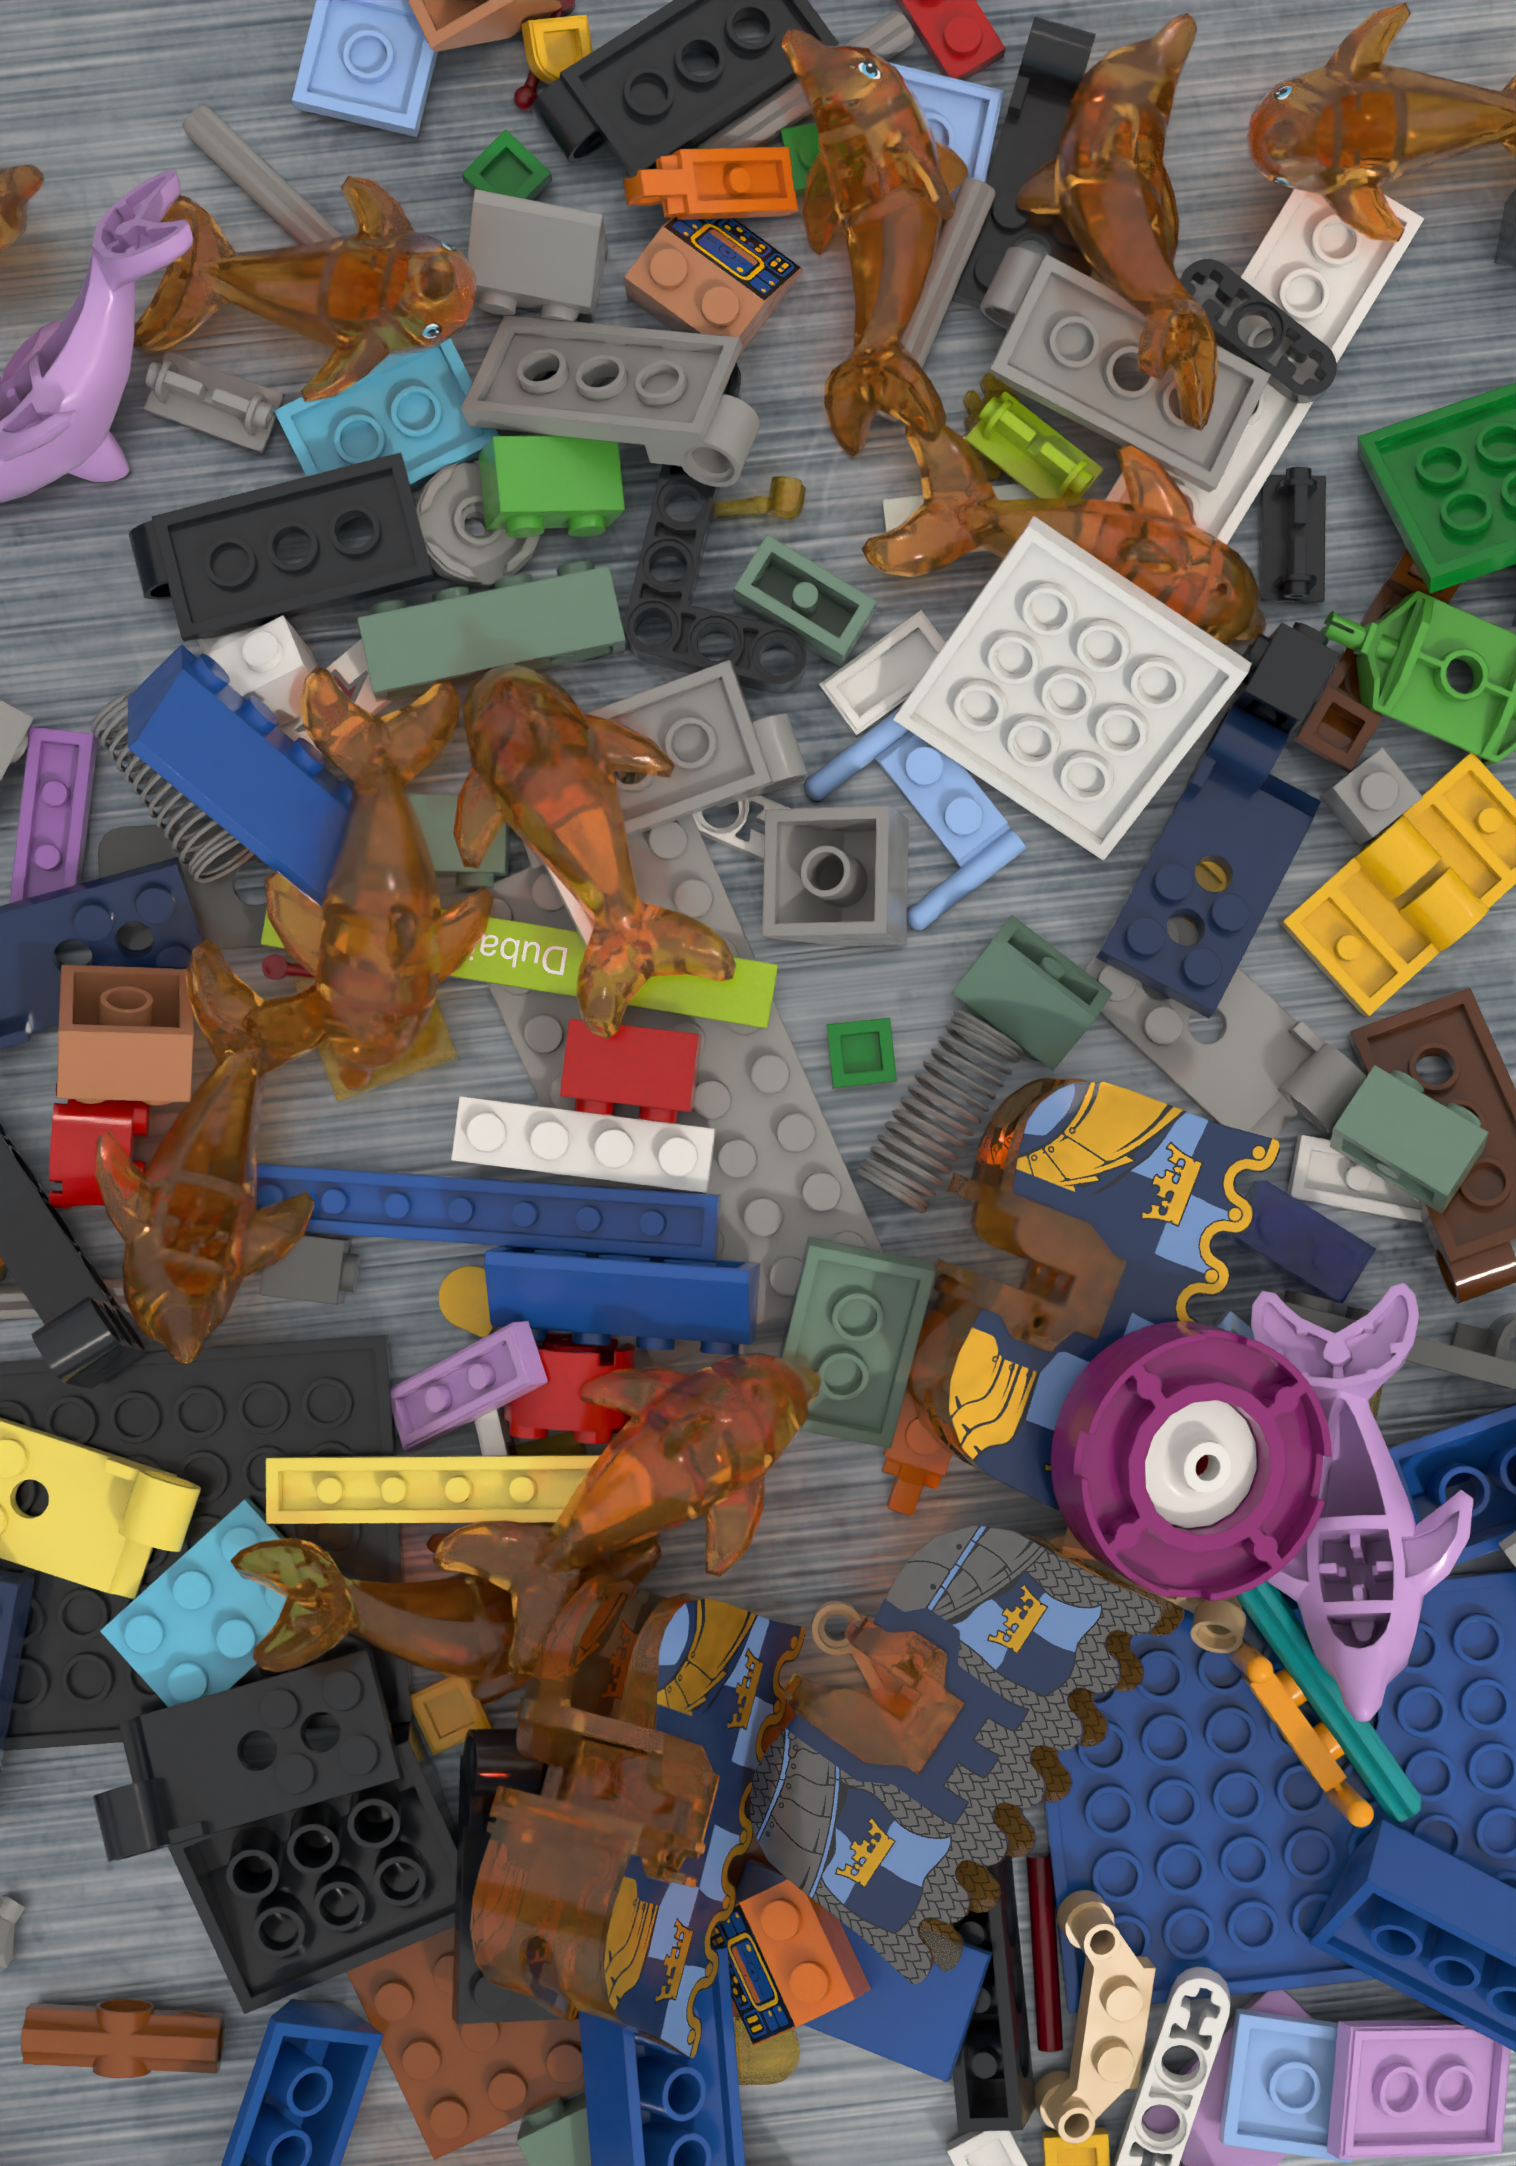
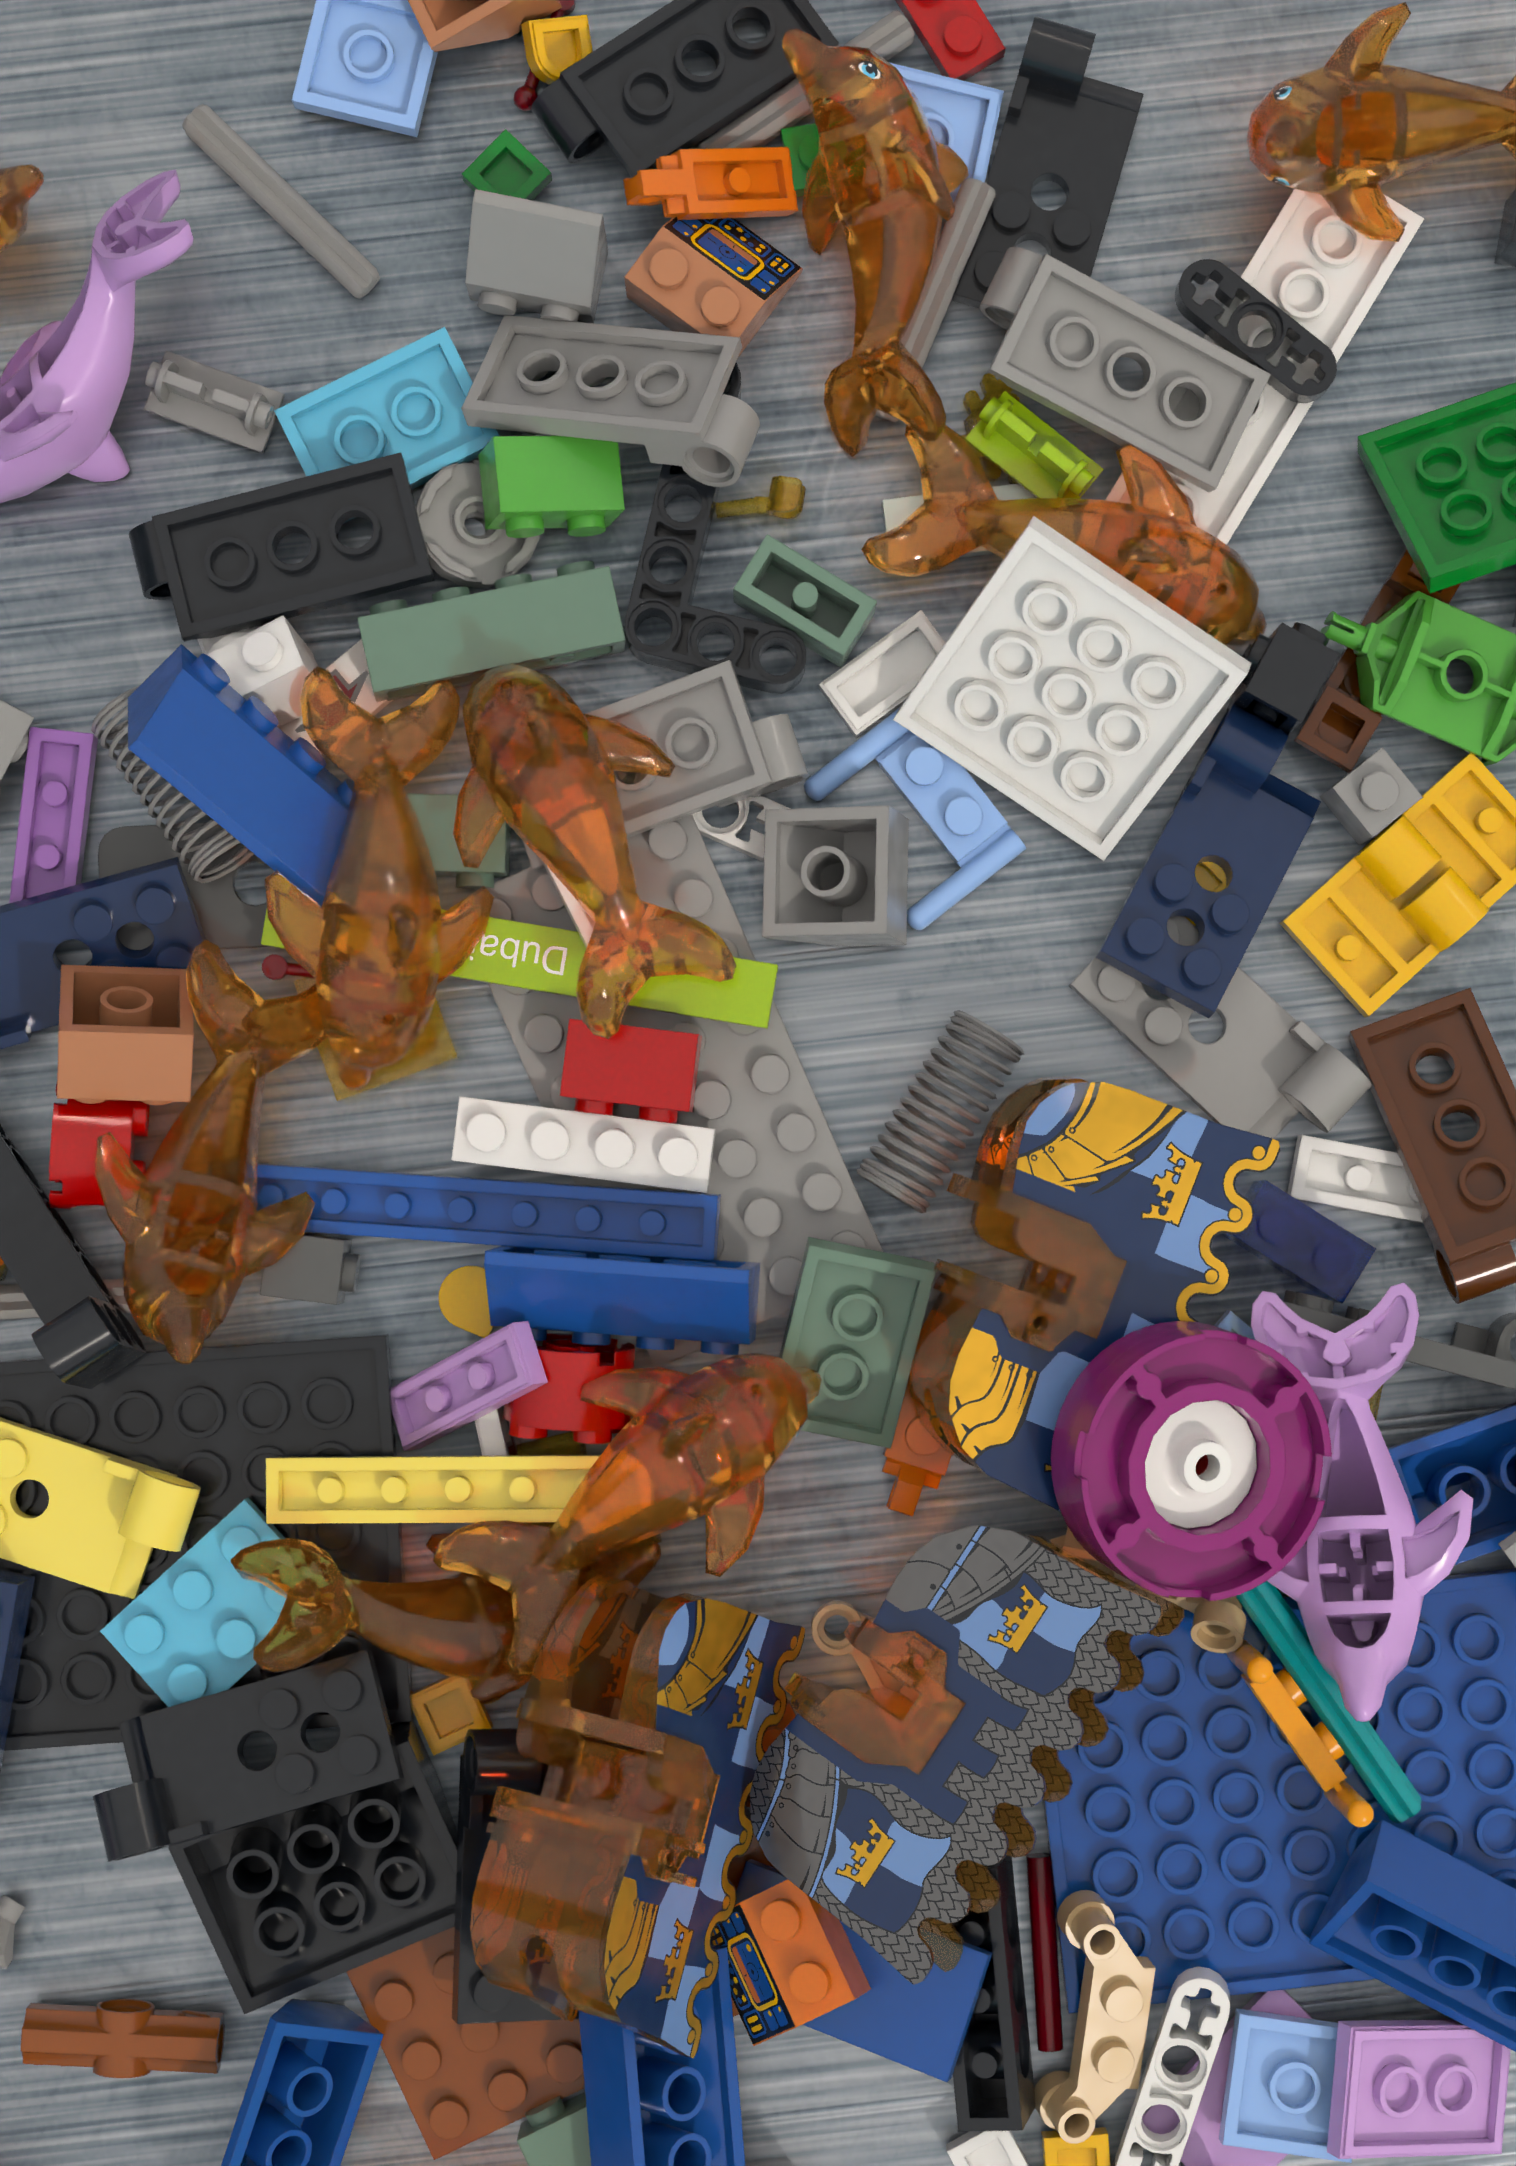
(355, 292): clear orange animal -> none
(767, 2061): clear yellow tile -> none
(861, 1053): green plate -> none
(1032, 993): sand green brick -> none
(1124, 208): clear orange animal -> none
(1293, 537): black hinge -> none
(1409, 1137): sand green brick -> none

